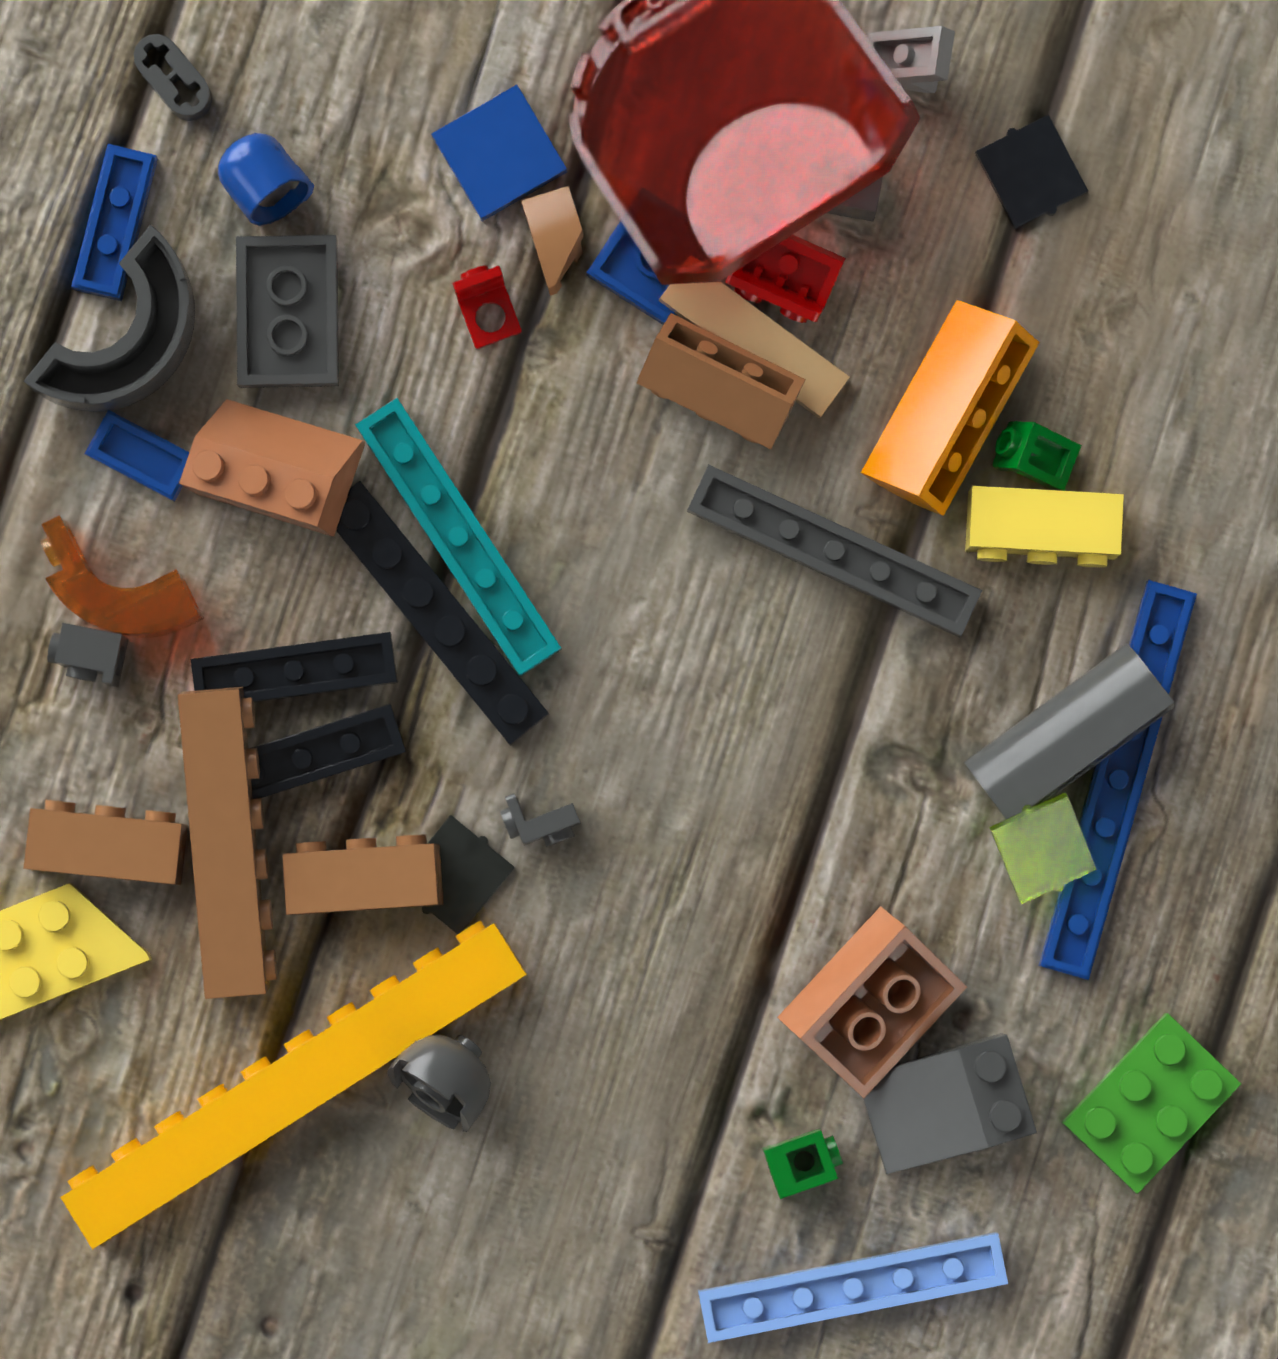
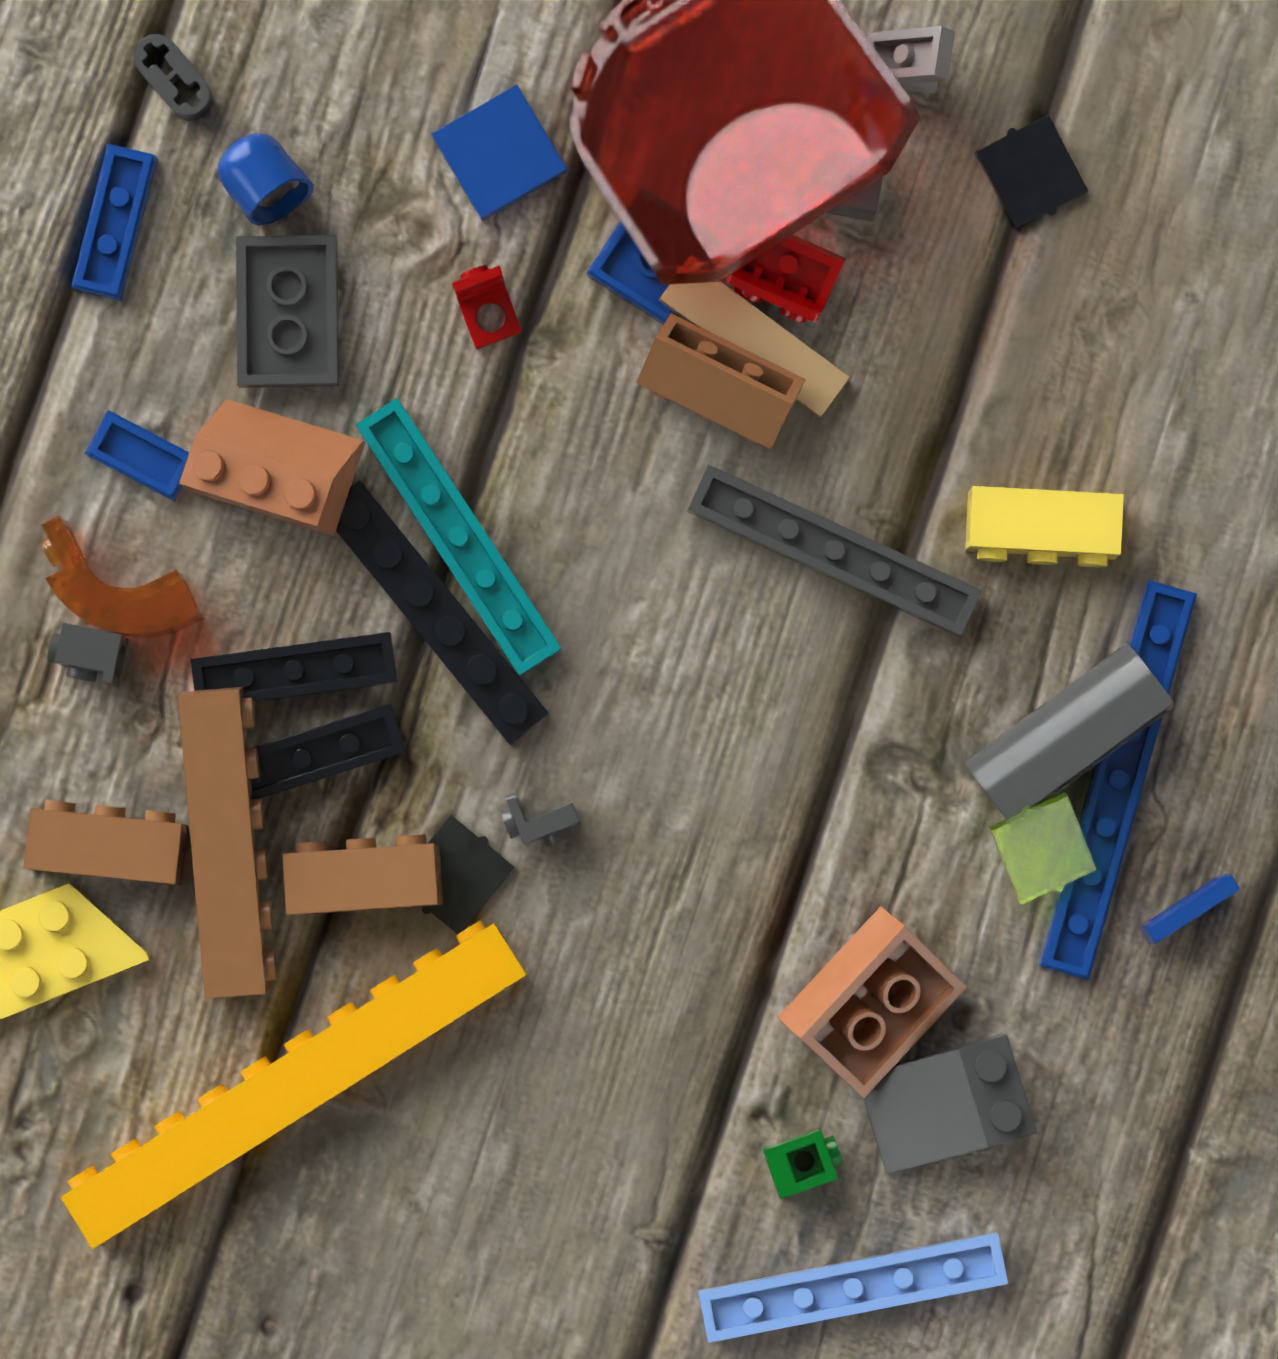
(144, 355): dark grey brick -> none
(445, 1079): dark grey cylinder -> none
(554, 233): medium nougat slope -> none
(950, 406): light orange brick -> none
(1036, 454): green bracket -> none
(1151, 1103): bright green plate -> none
(1189, 908): none -> blue tile

